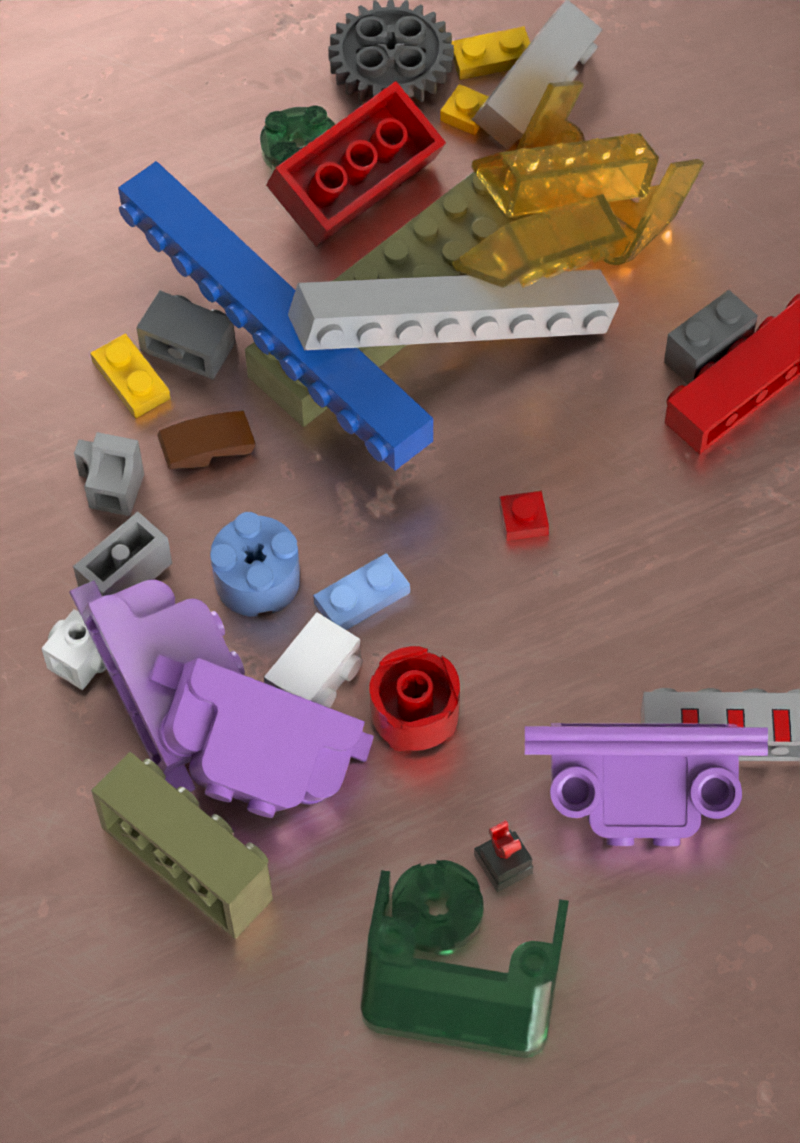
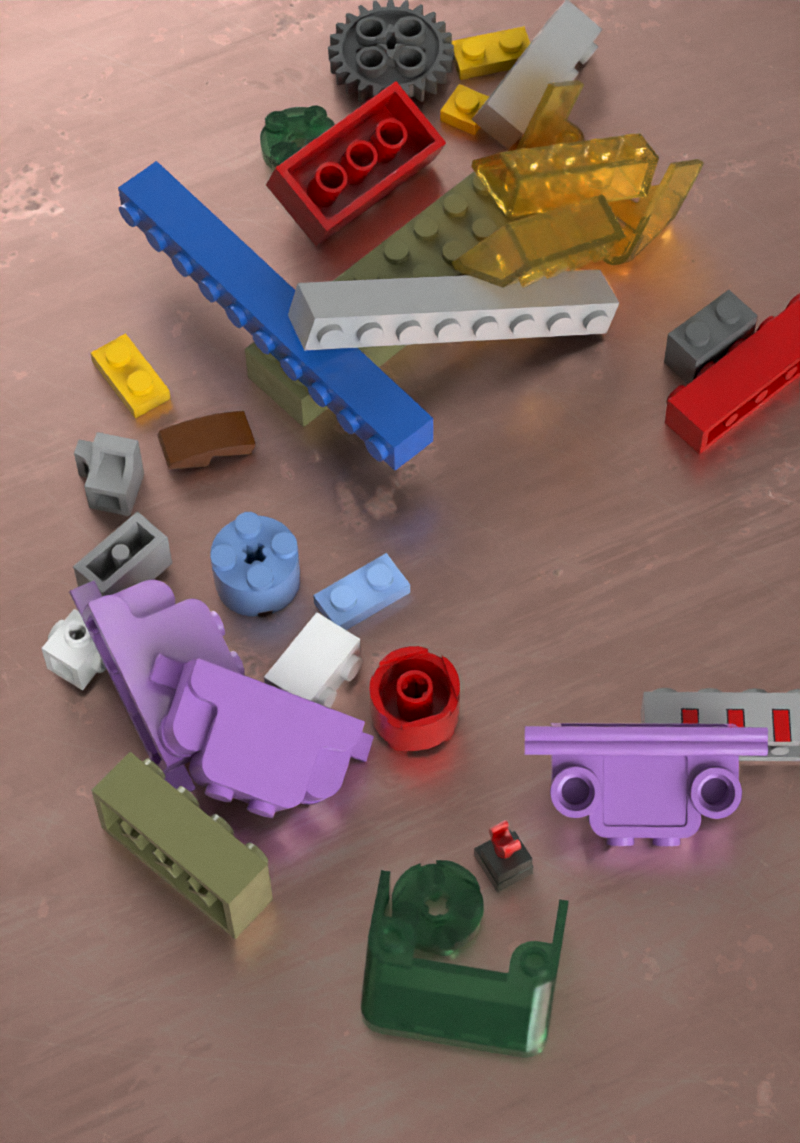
(186, 334): dark grey brick -> none
(524, 515): red plate -> none

